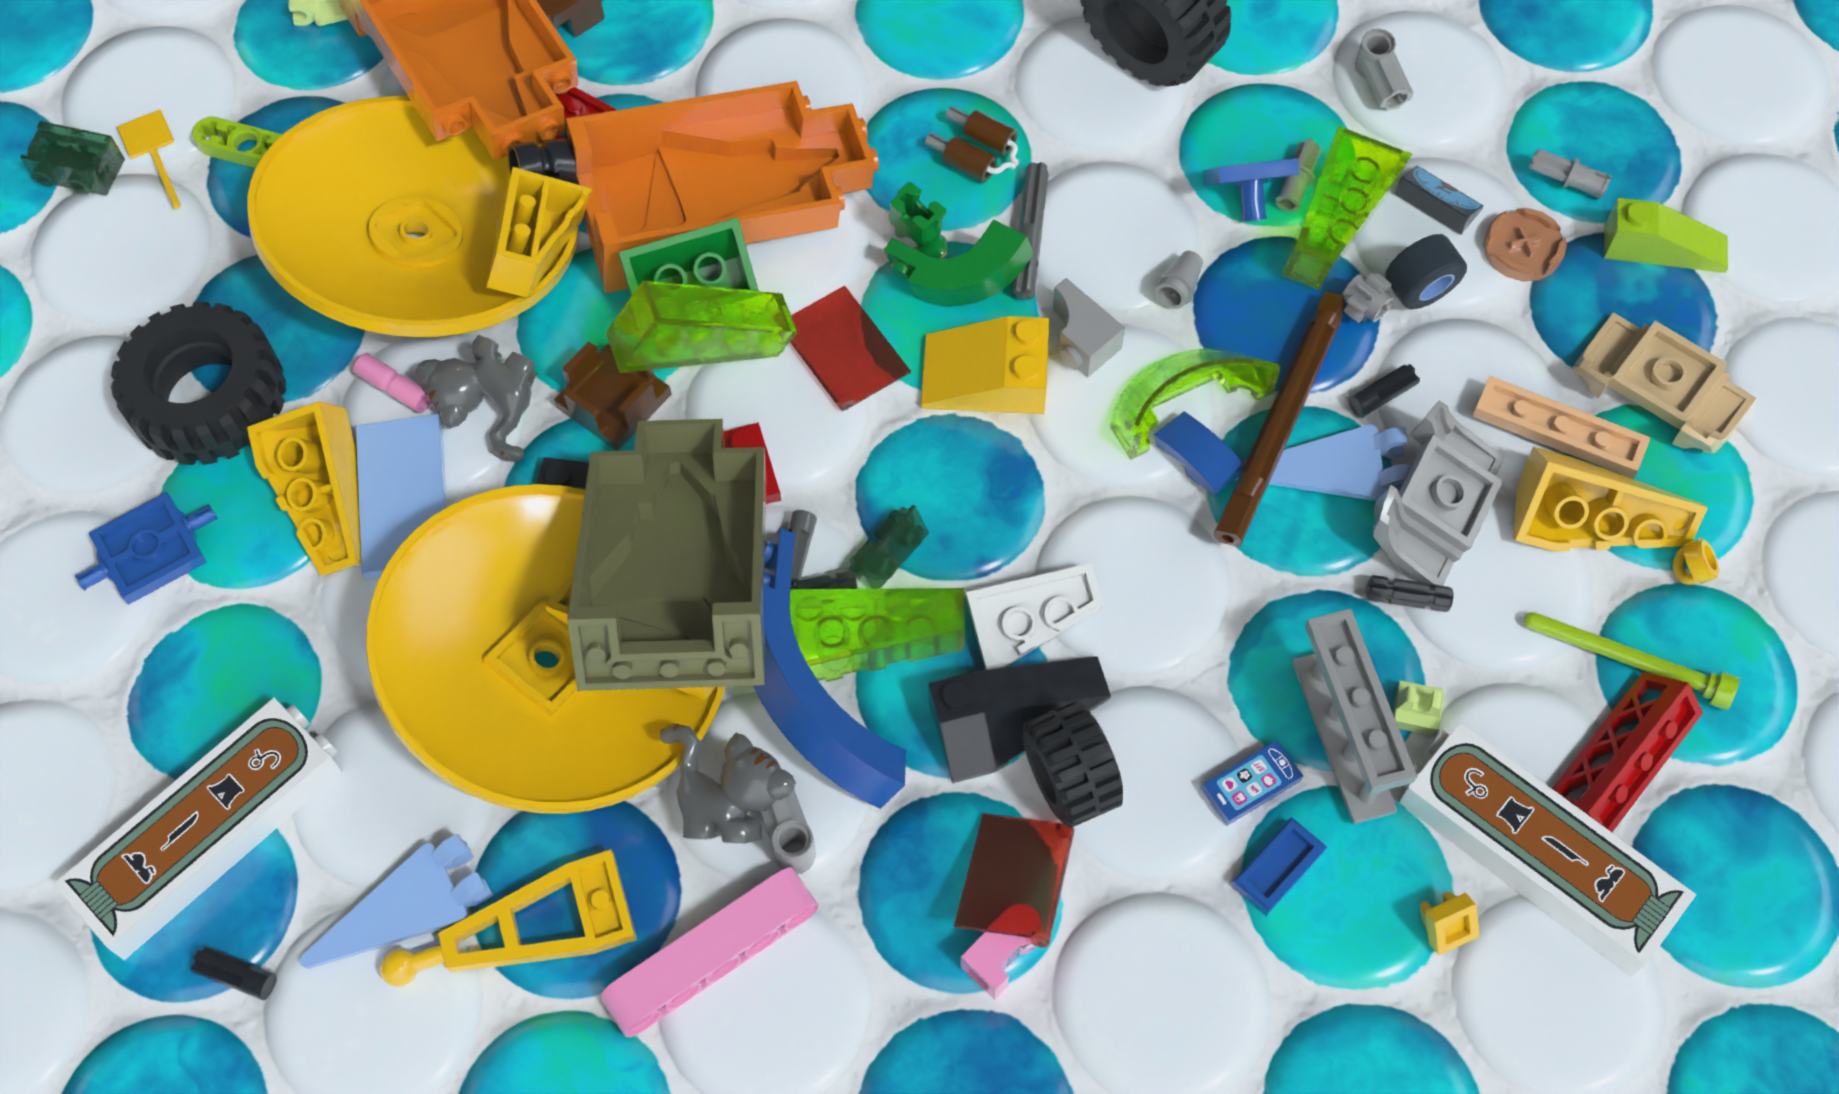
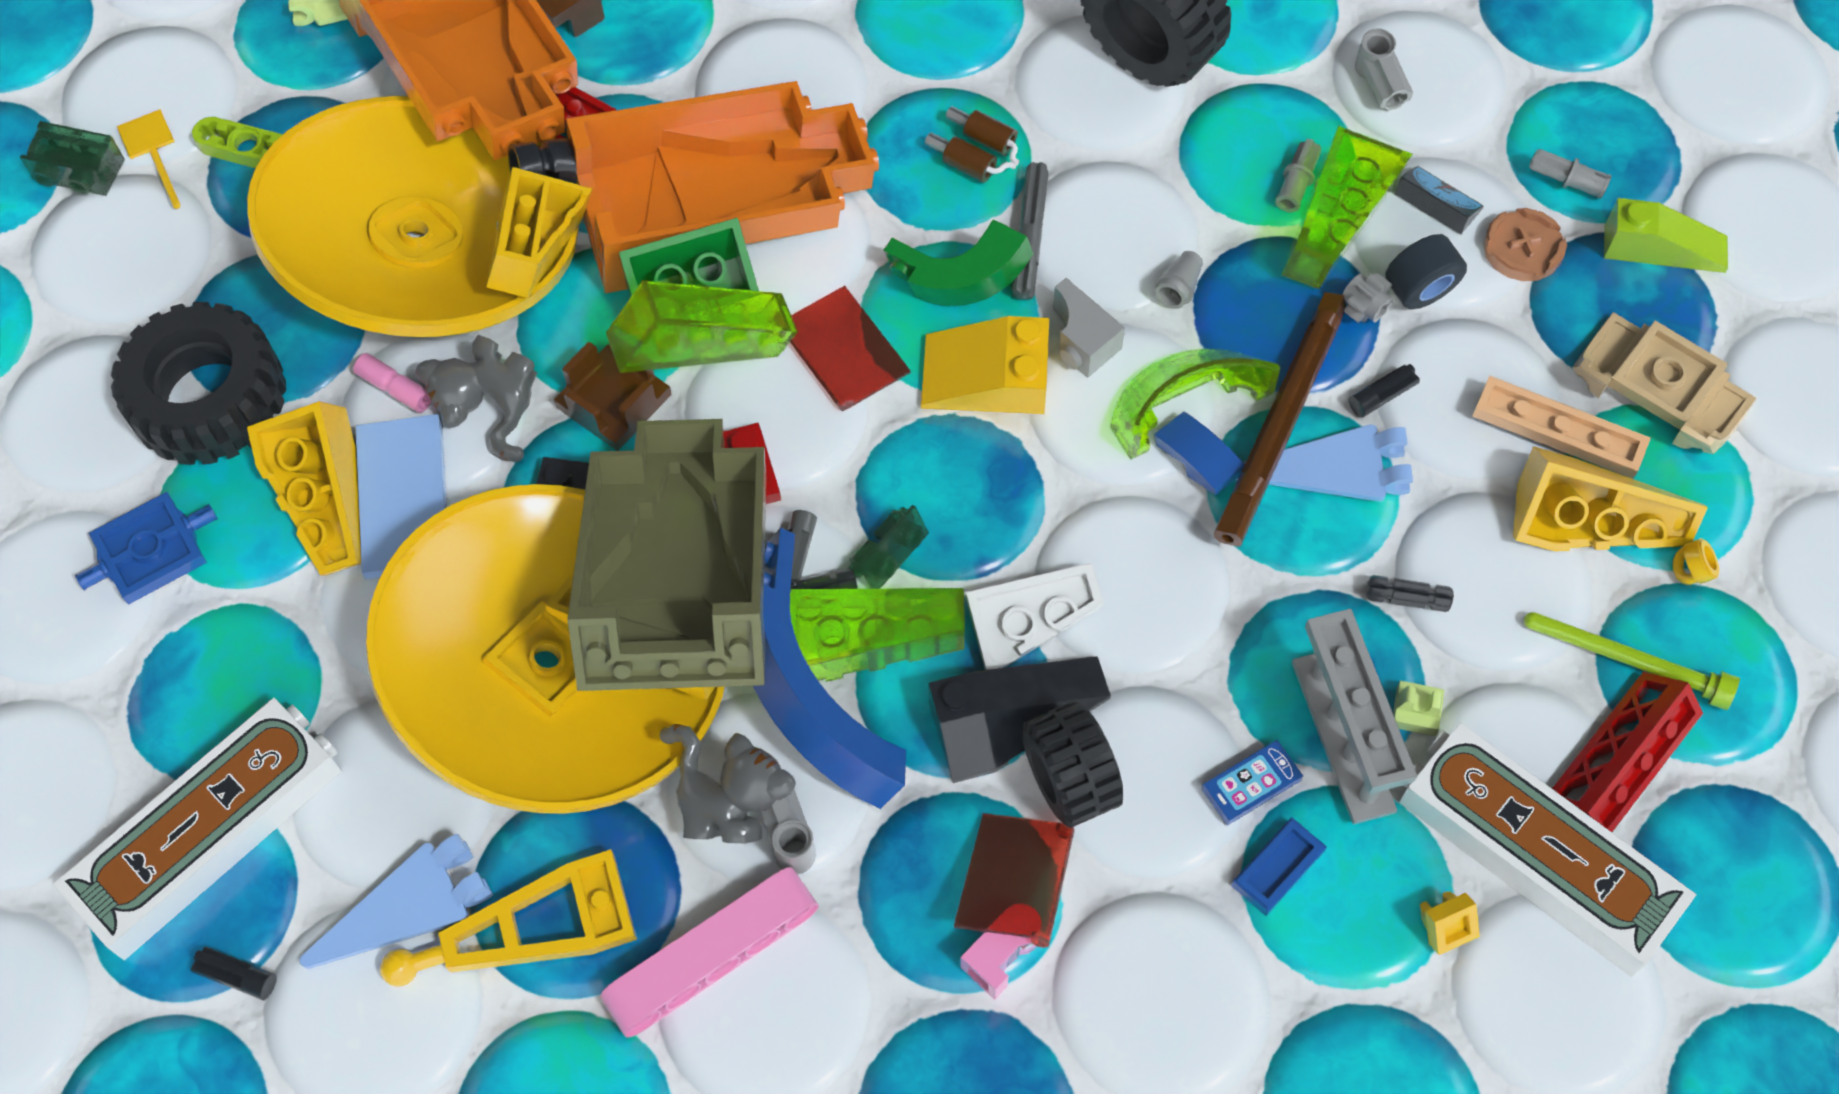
(918, 222): green animal -> none
(1251, 179): tile -> none
(1441, 499): light grey piece -> none

